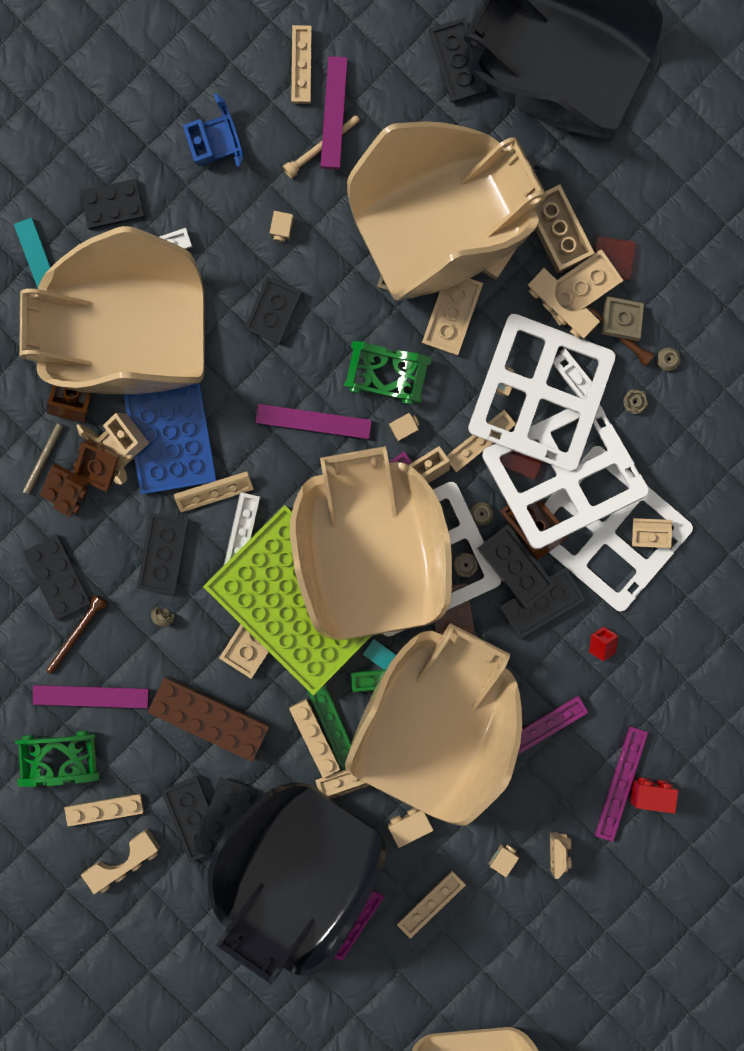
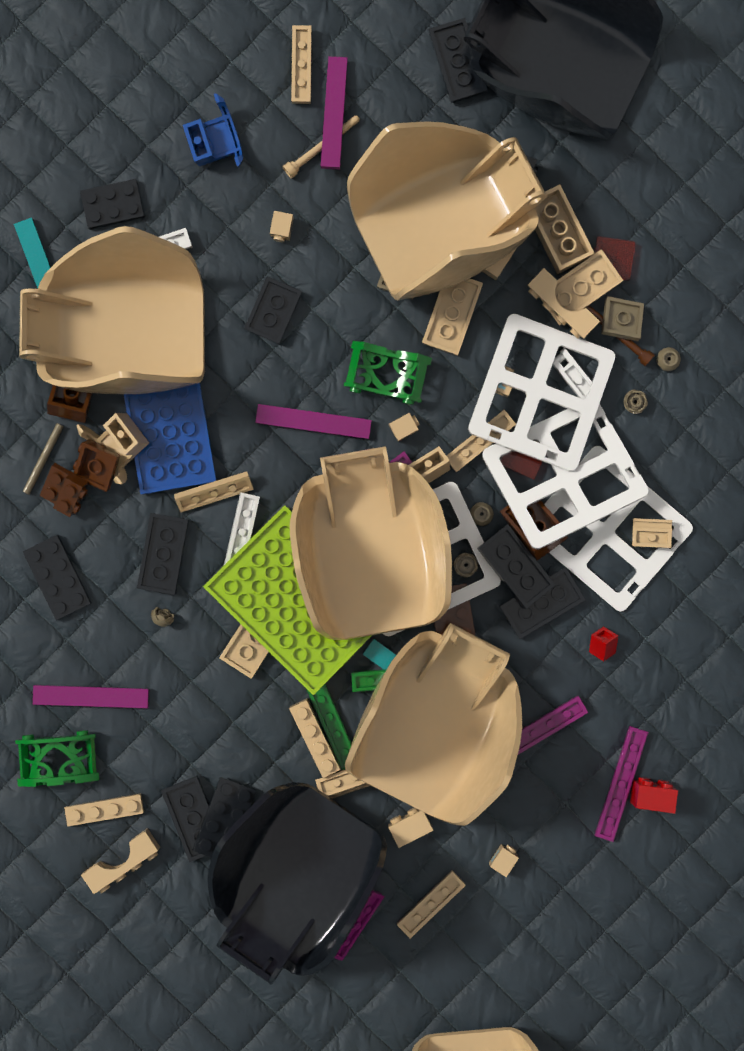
(97, 604): reddish brown piece -> none
(209, 718): reddish brown brick -> none
(559, 854): tan slope -> none

